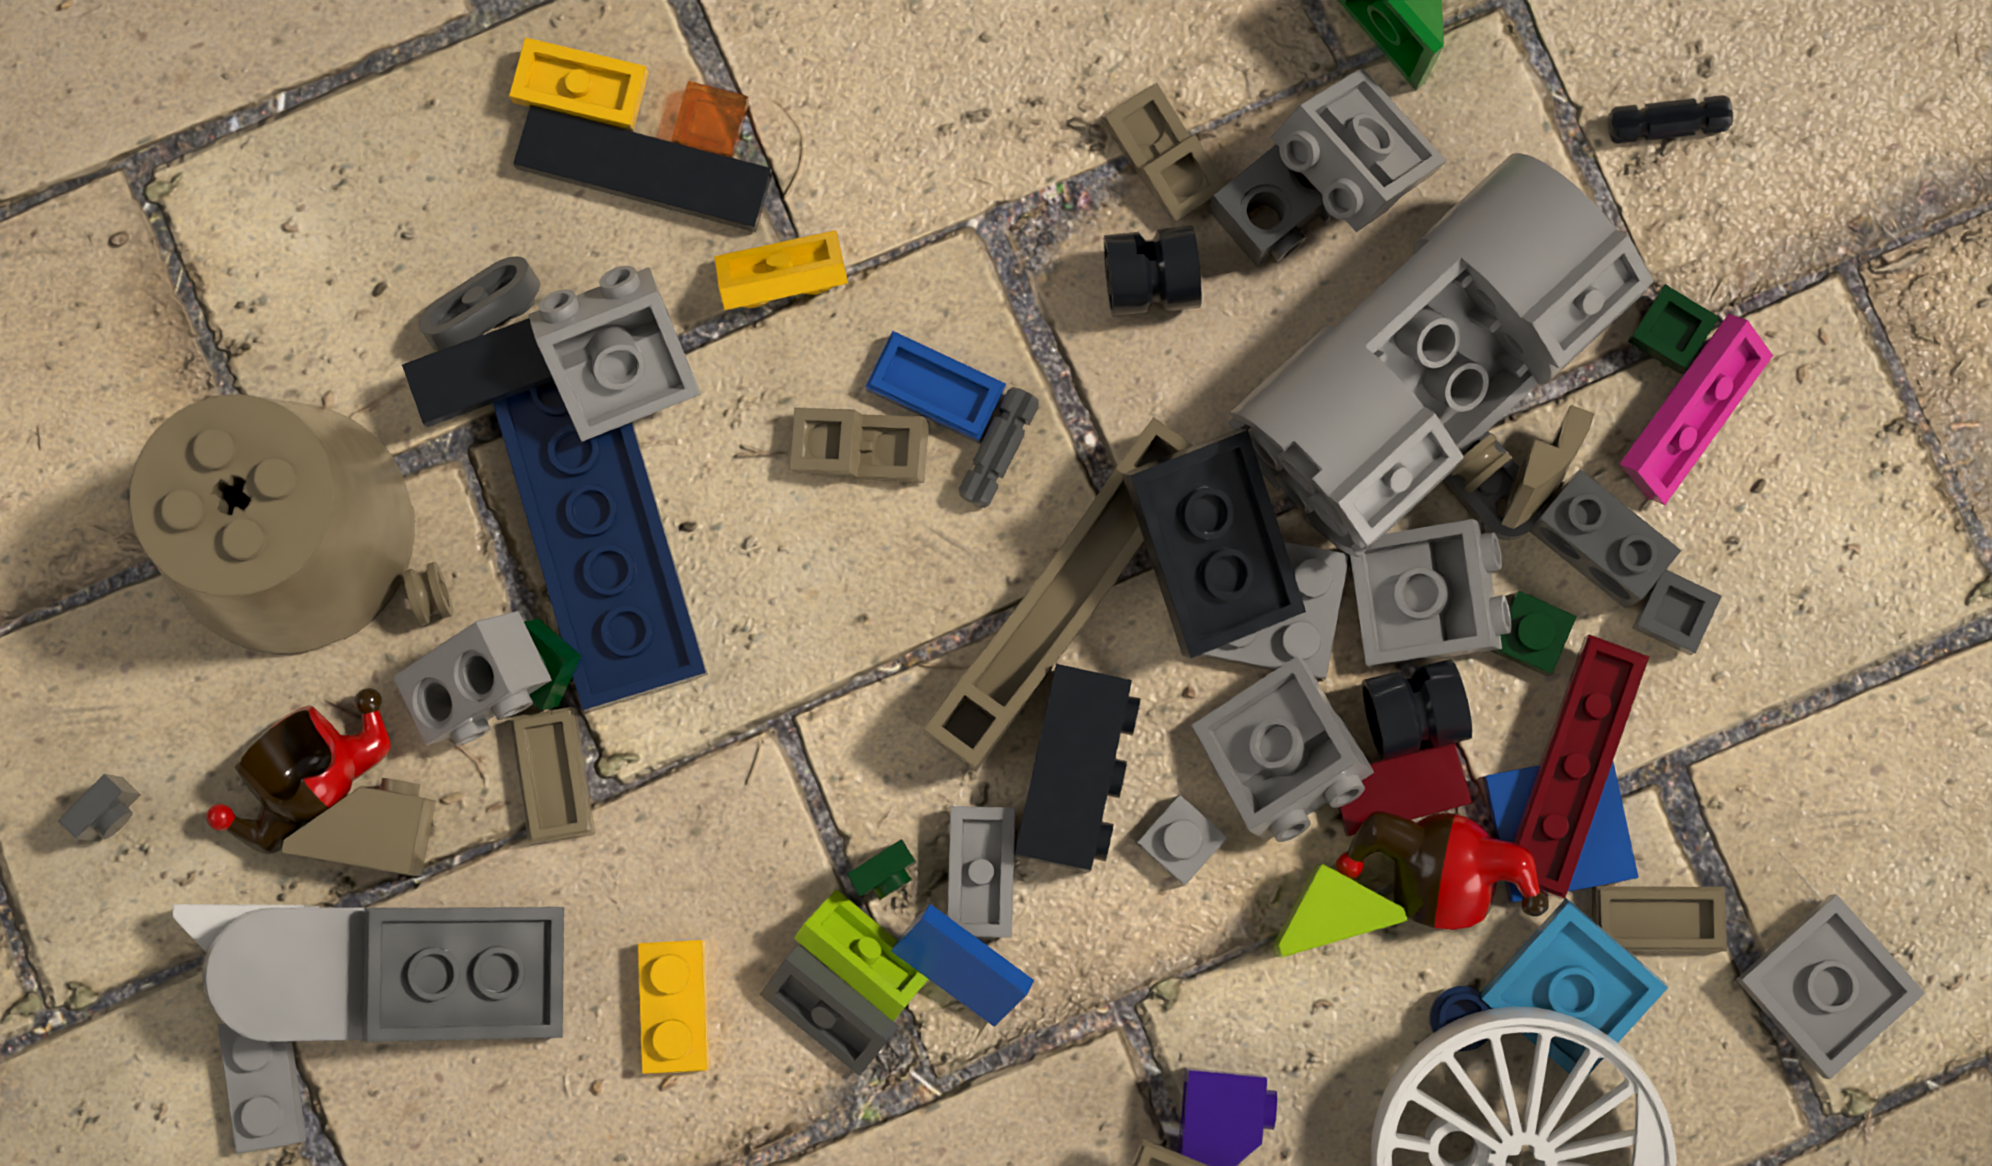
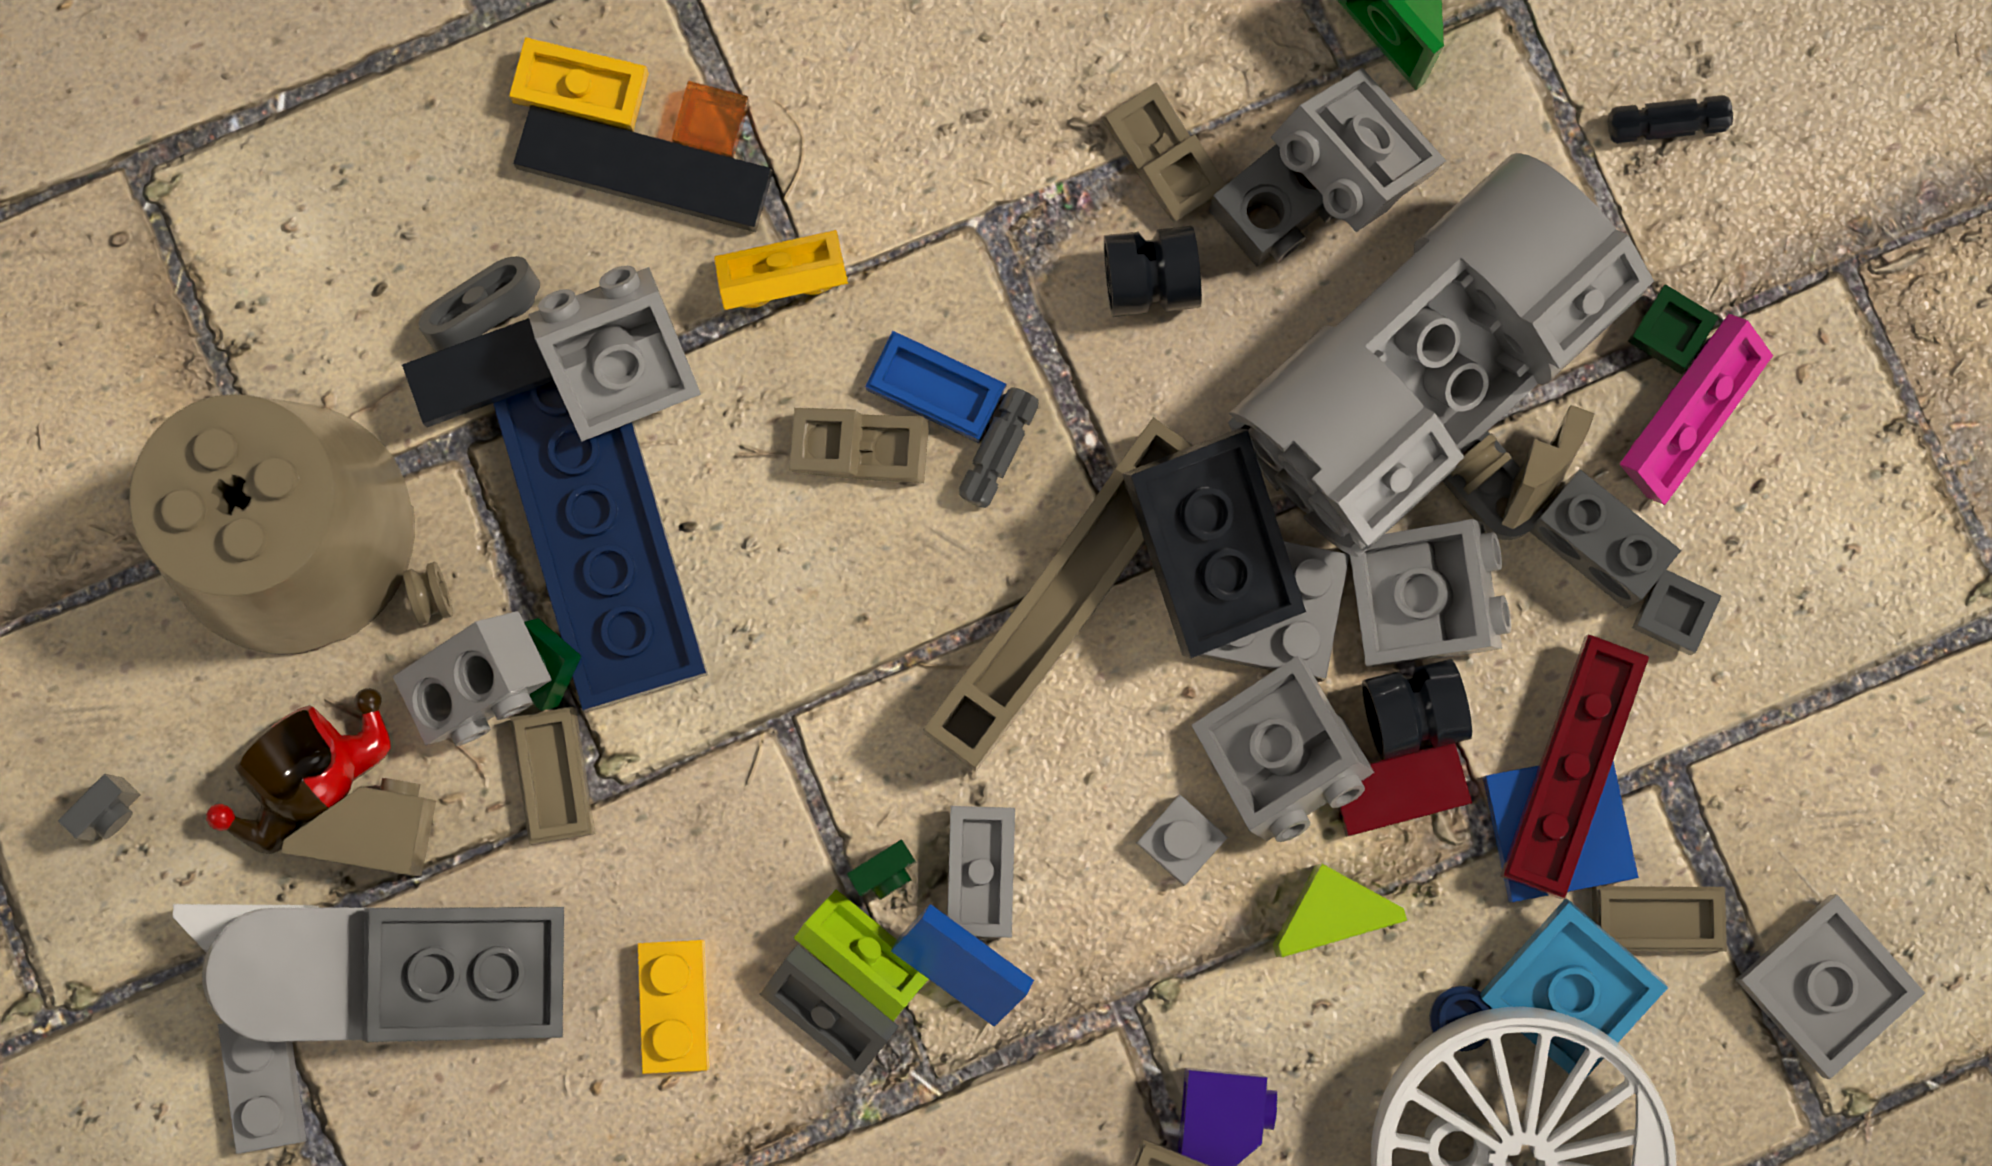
(1077, 769): black brick -> none
(1445, 867): piece -> none
(1536, 633): dark green plate -> none

